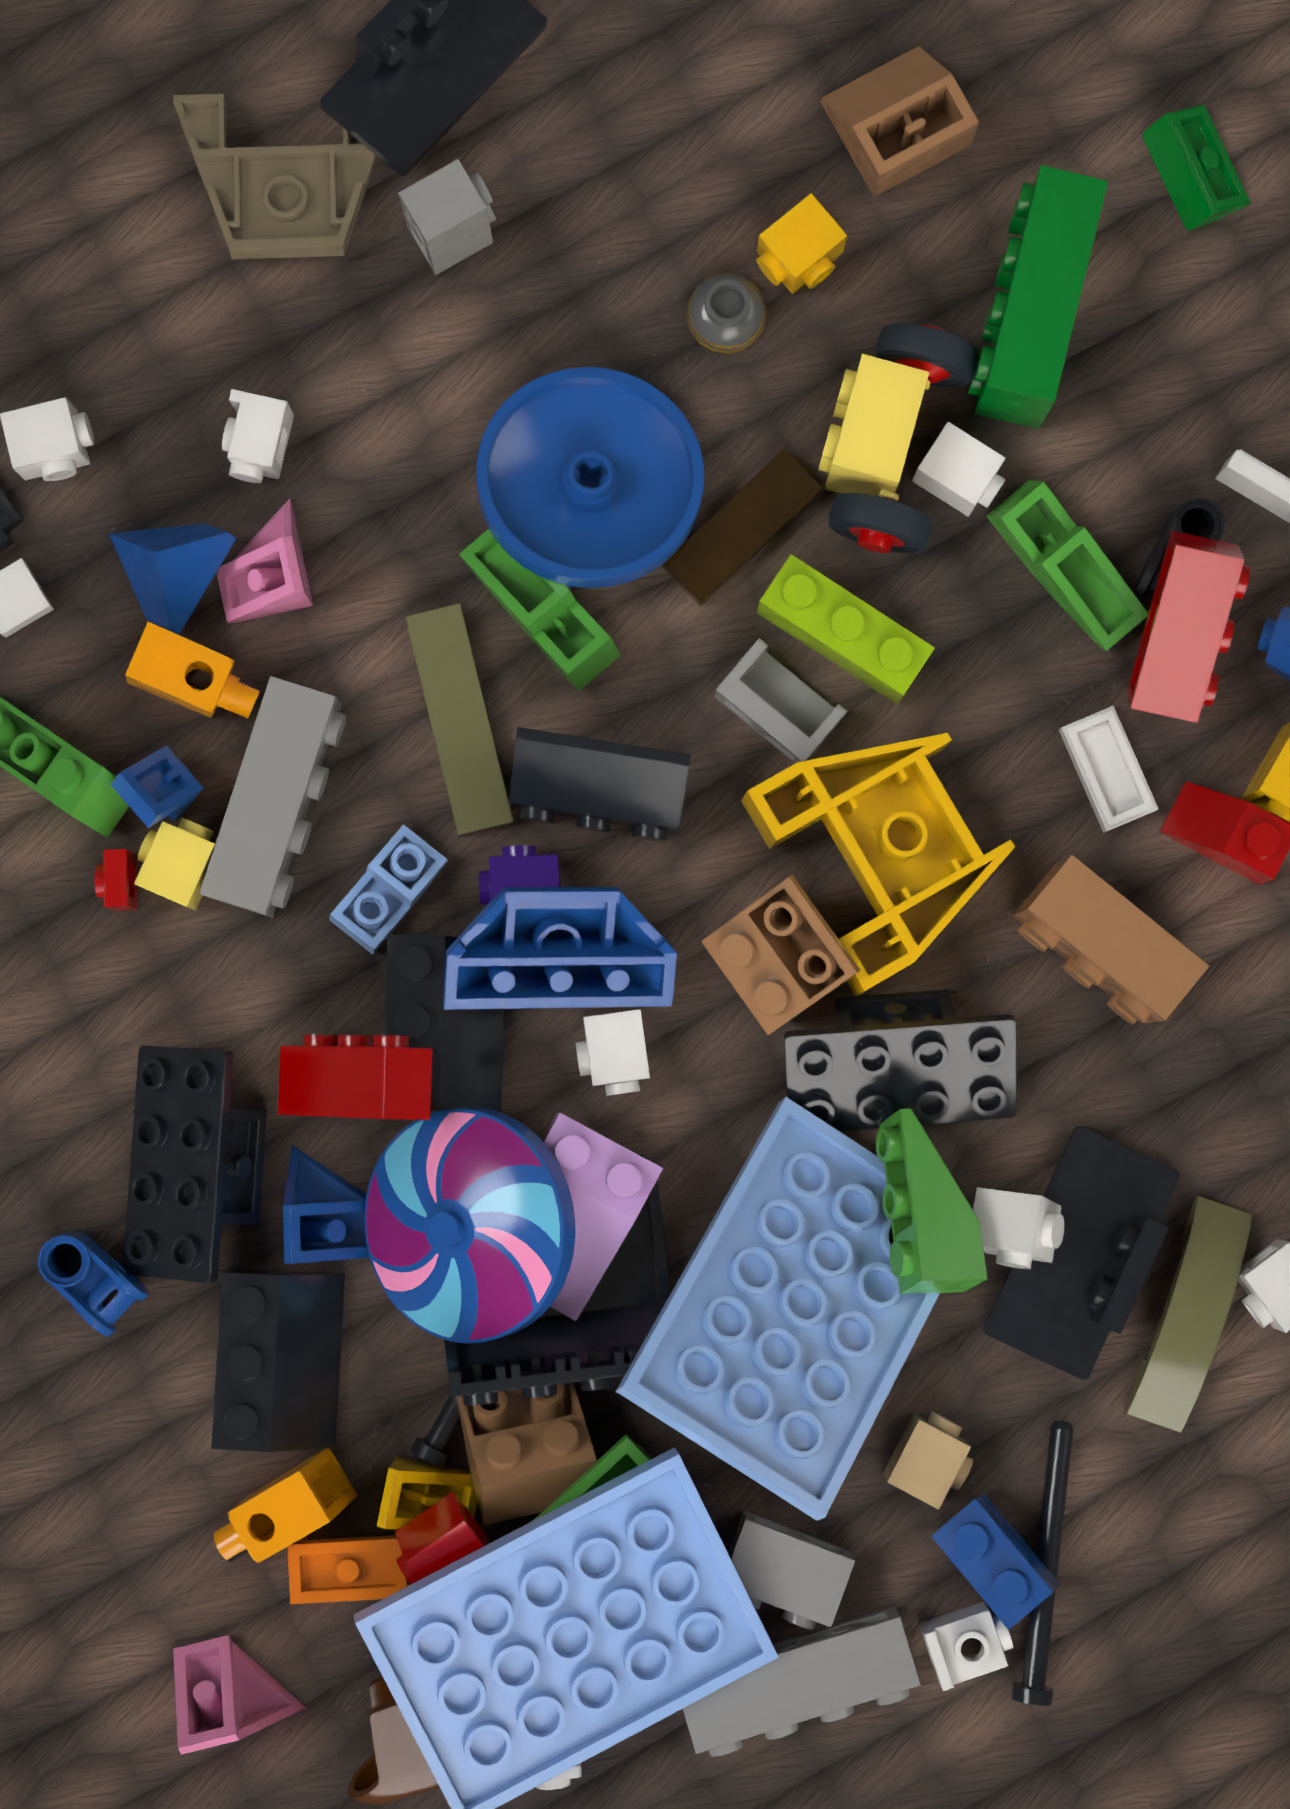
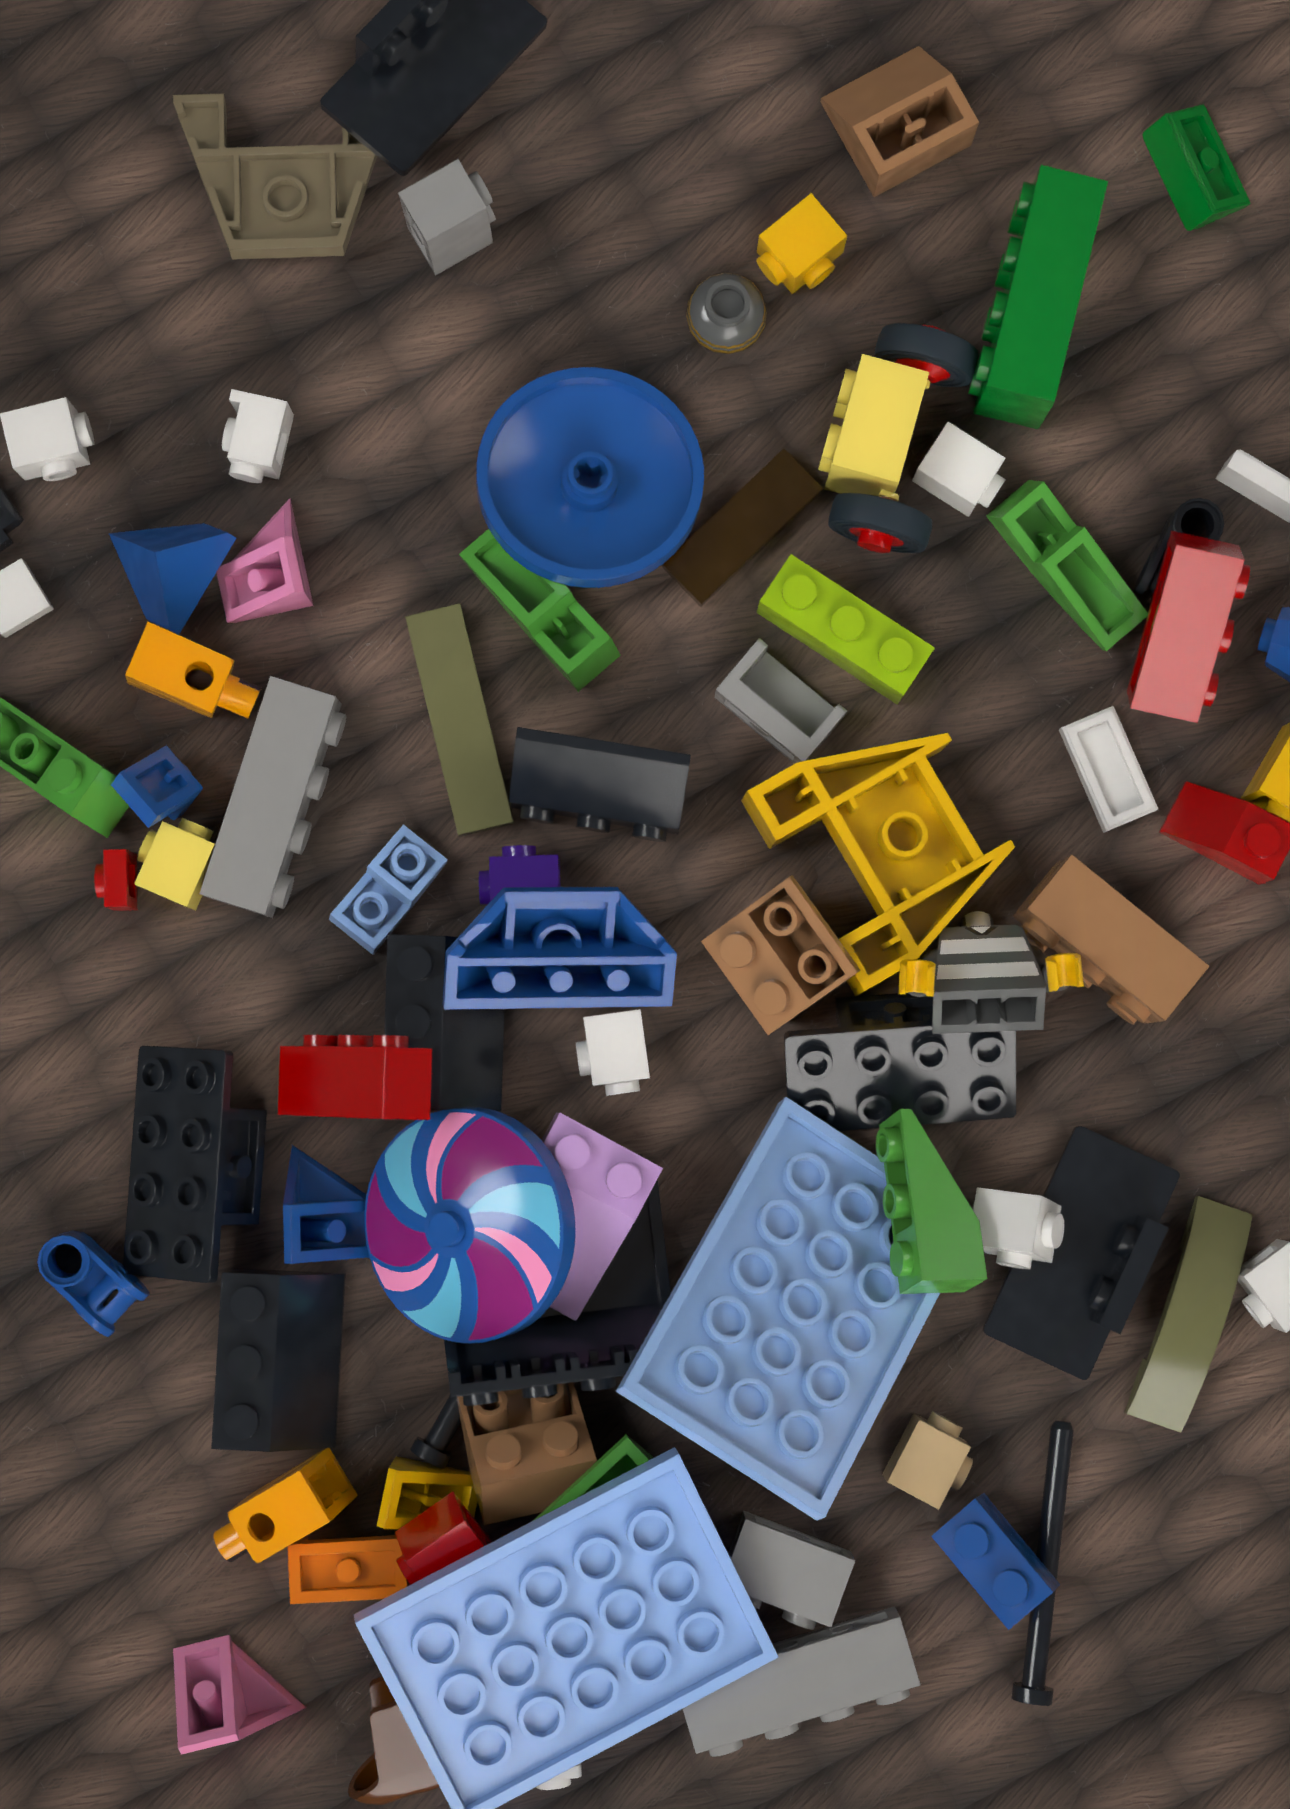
(947, 1633): white brick -> none
(987, 978): none -> dark grey torso

